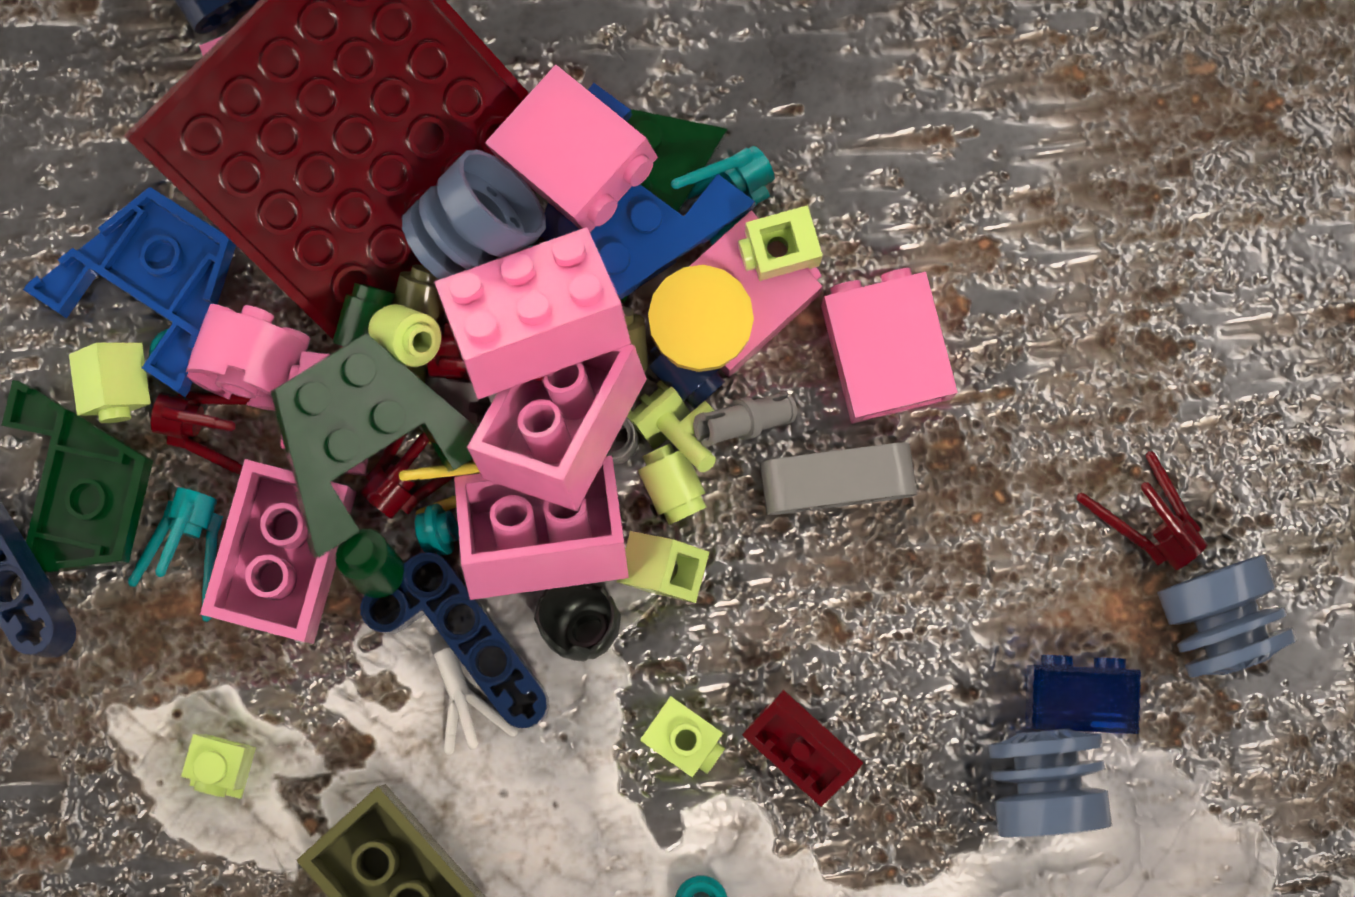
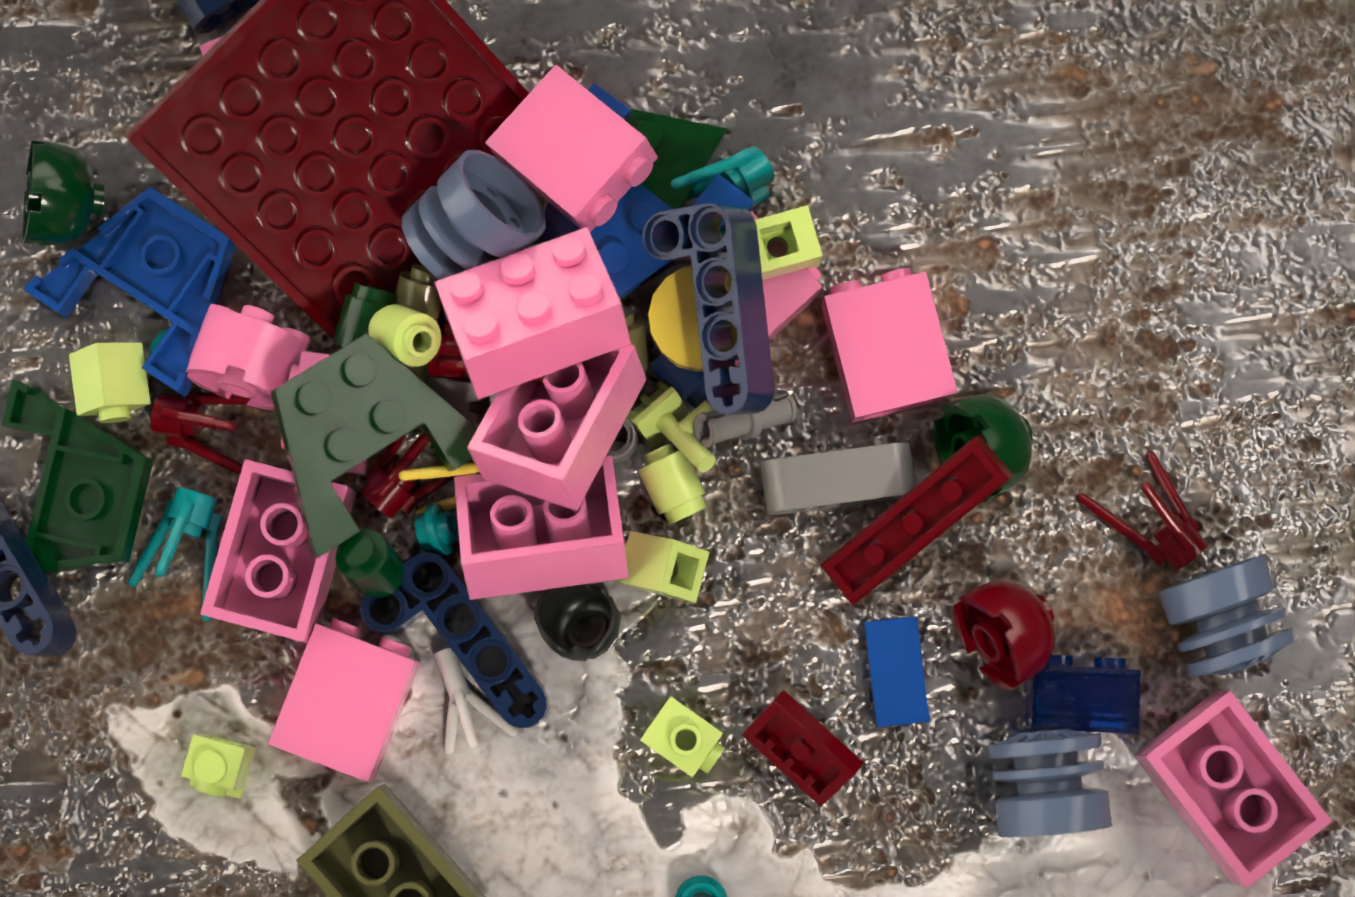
(58, 195): none -> dark green cylinder
(345, 700): none -> bright pink brick
(718, 309): none -> dark blue beam
(896, 672): none -> blue tile
(916, 519): none -> dark red tile
(996, 423): none -> dark green cylinder
(1007, 629): none -> dark red cylinder
(1232, 788): none -> bright pink brick

